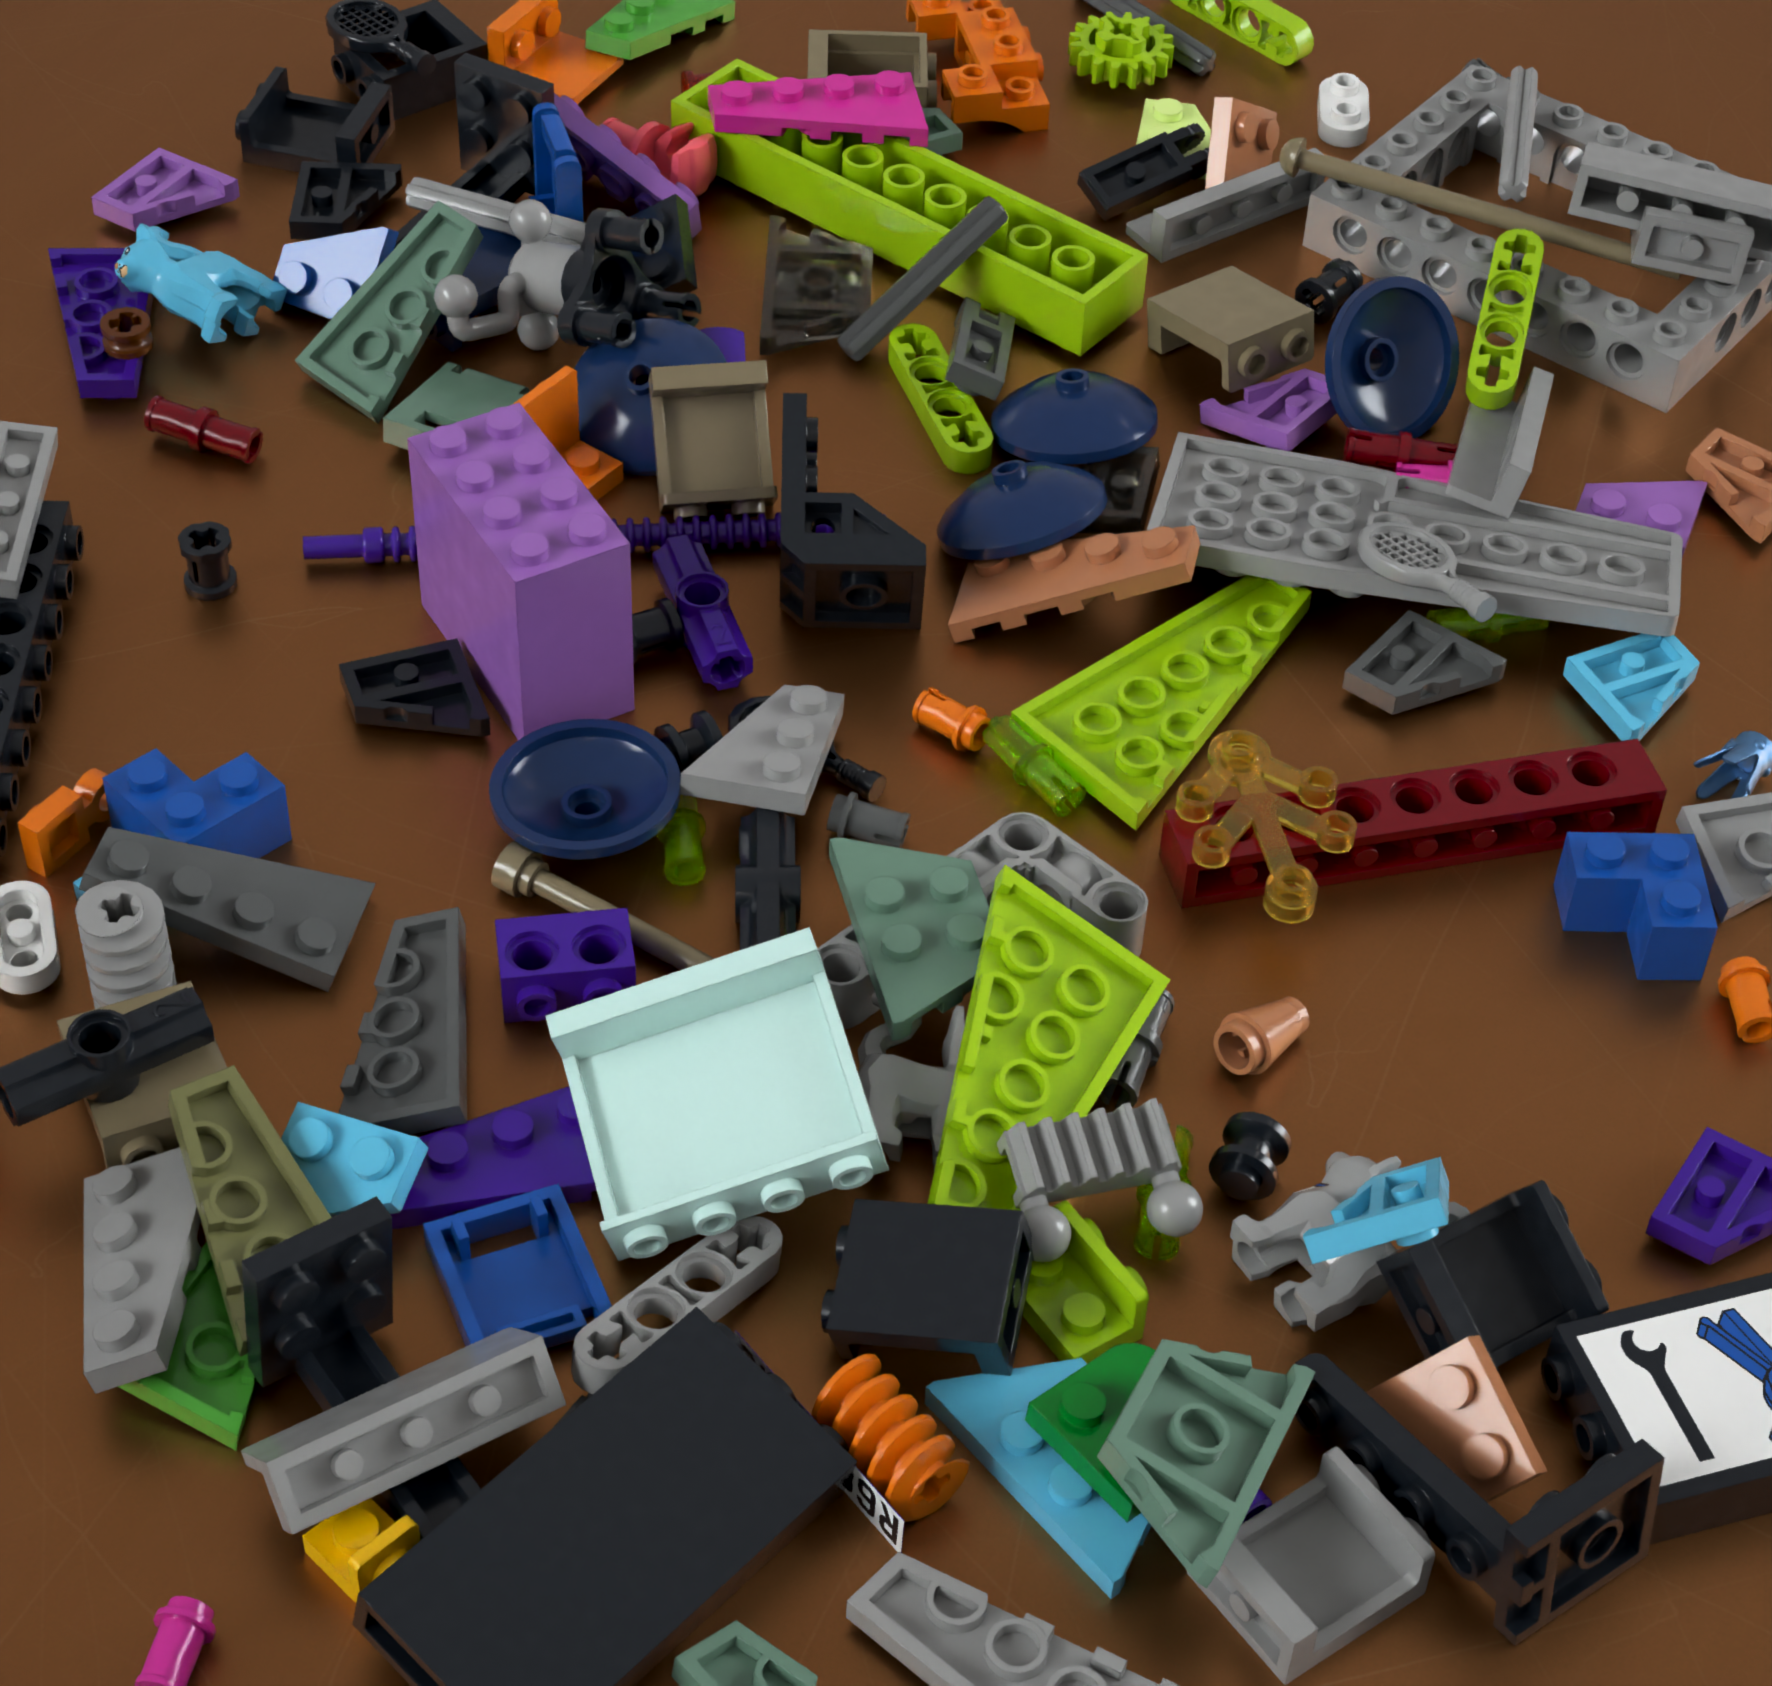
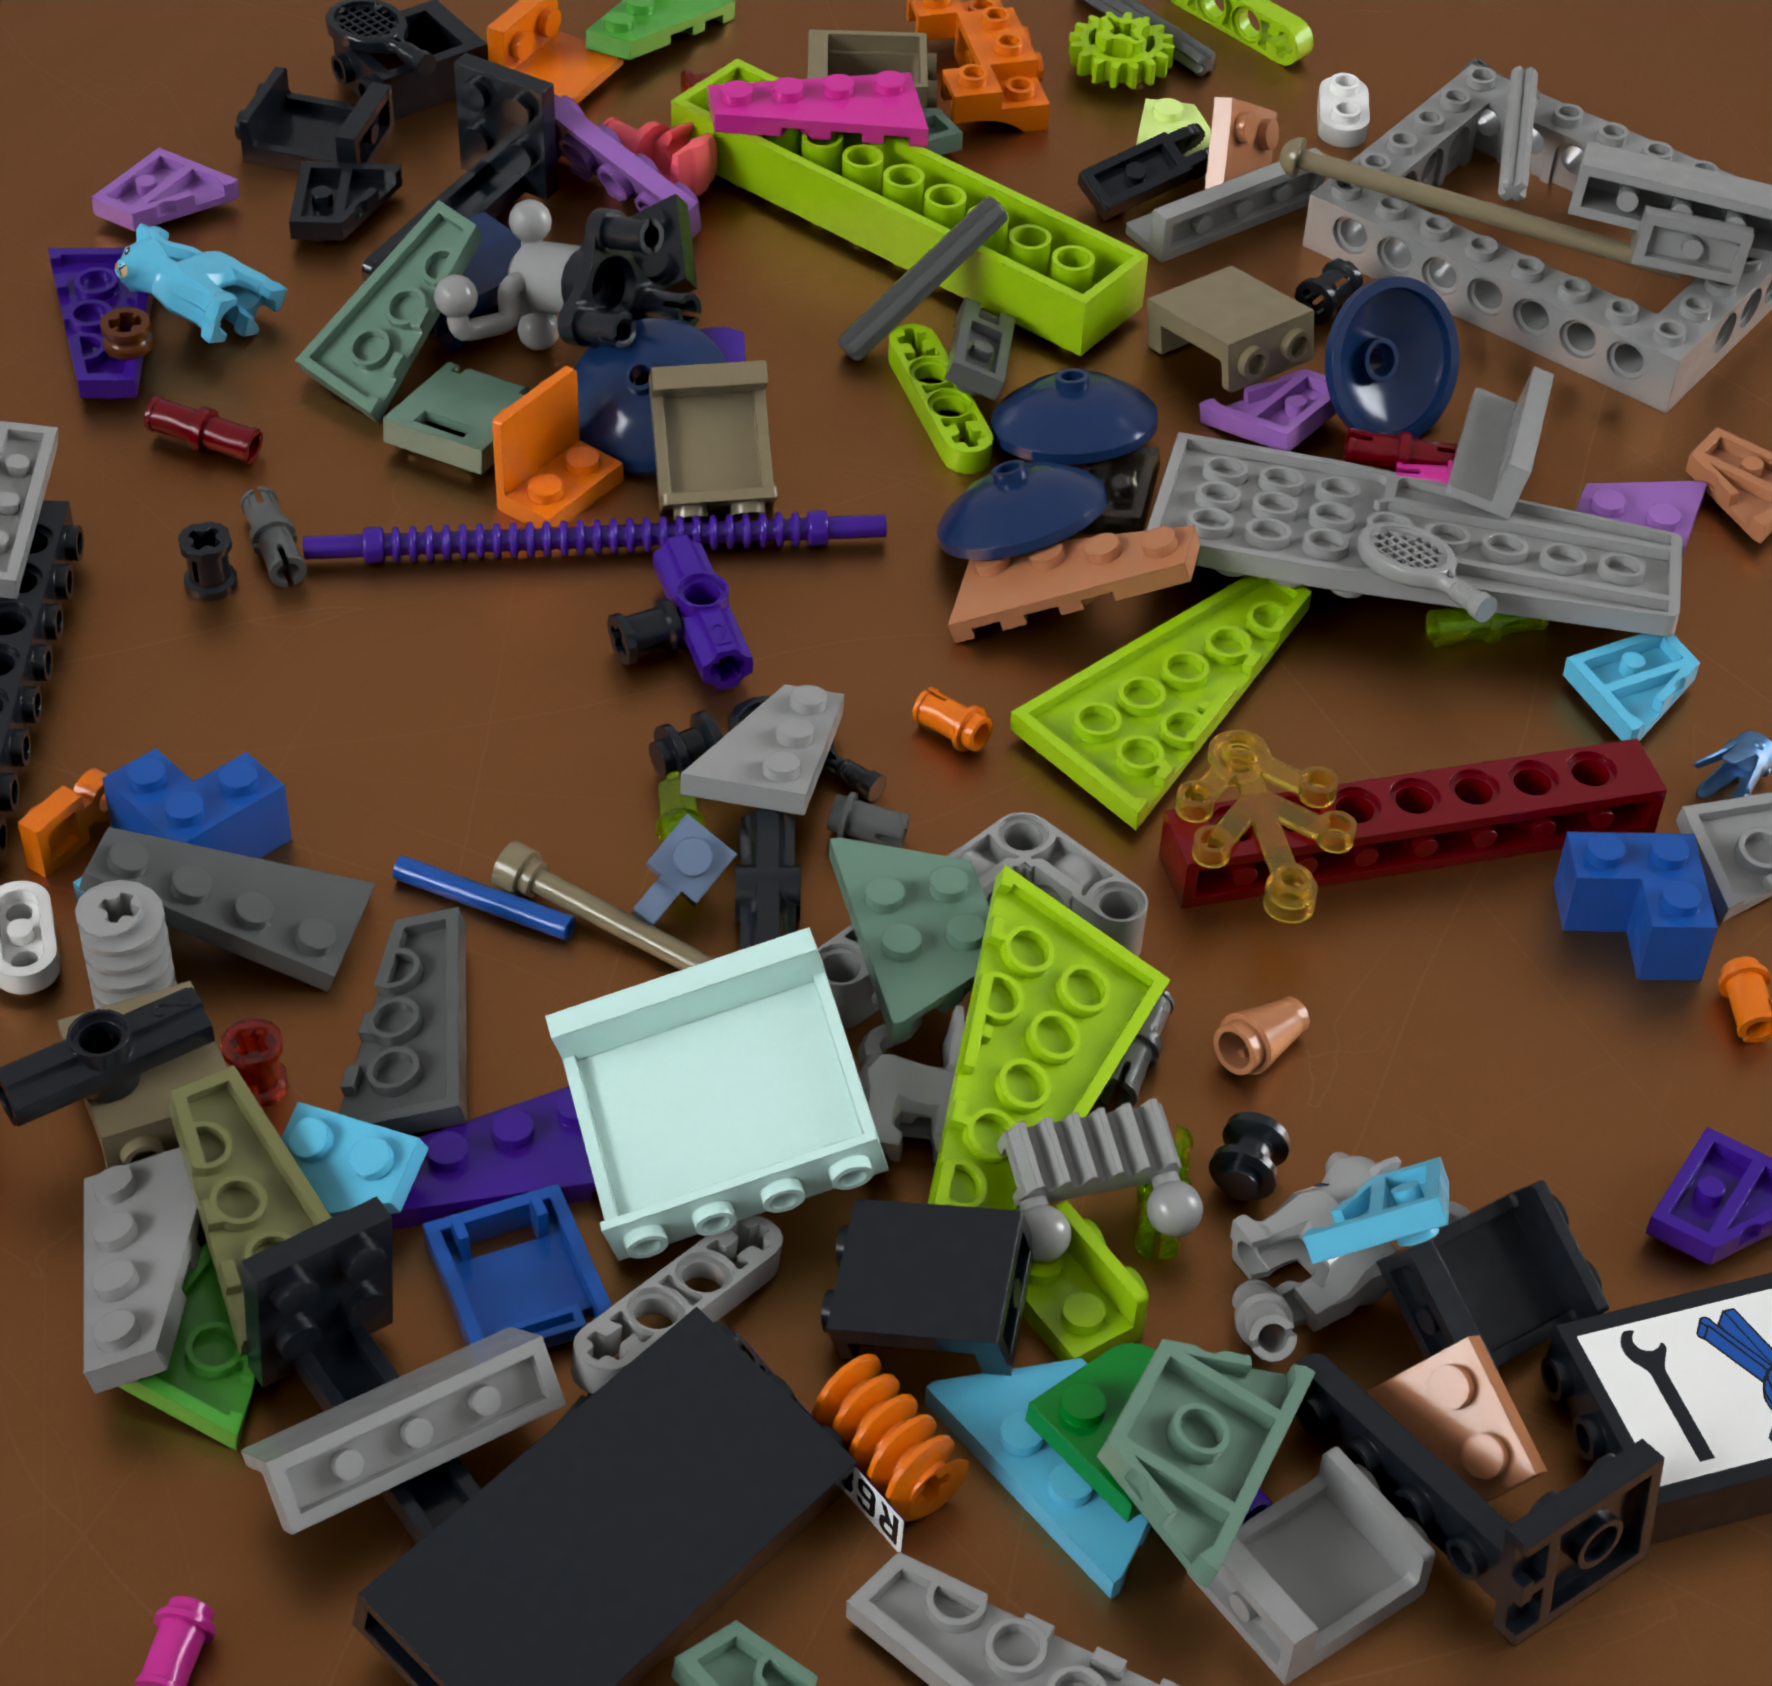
(255, 1050): none -> clear red bush
(273, 536): none -> dark grey pin
(330, 269): wing -> none
(359, 1544): yellow bracket -> none
(417, 690): black wing -> none
(484, 898): none -> blue piece
(485, 210): light grey axle -> none
(523, 570): medium lavender brick -> none
(555, 164): blue container -> none
(562, 961): dark purple brick -> none
(585, 789): dark blue dish -> none
(686, 866): none -> sand blue plate
(811, 287): clear smoke wing -> none
(851, 578): black bracket -> none
(1033, 764): clear neon green axle -> none
(1264, 1320): none -> light grey pin
(1420, 665): dark grey wing -> none
(1504, 318): lime beam -> none

